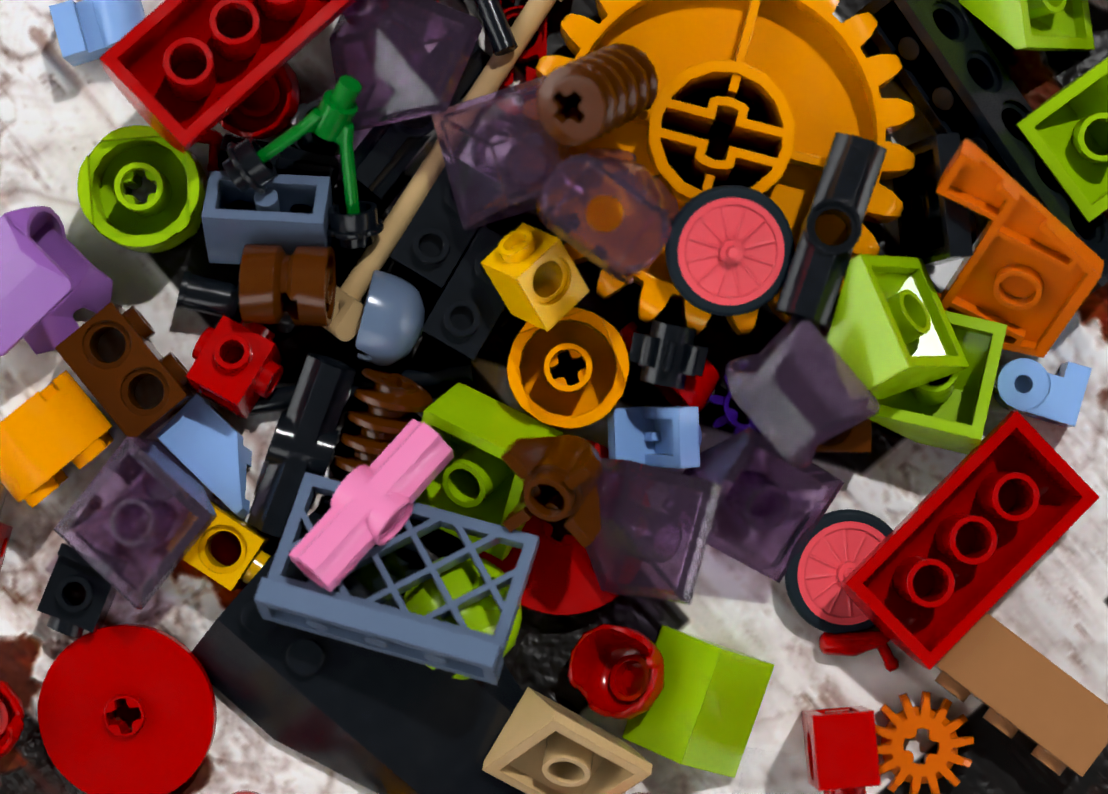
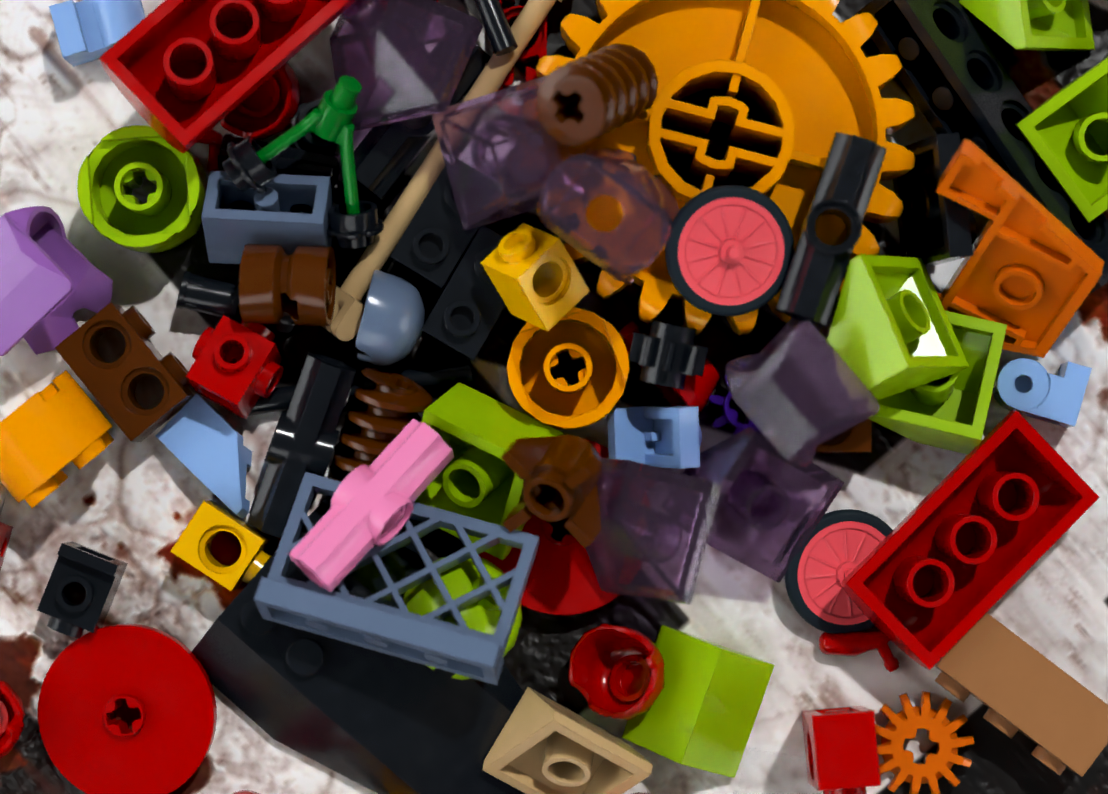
(138, 518): clear purple slope -> none

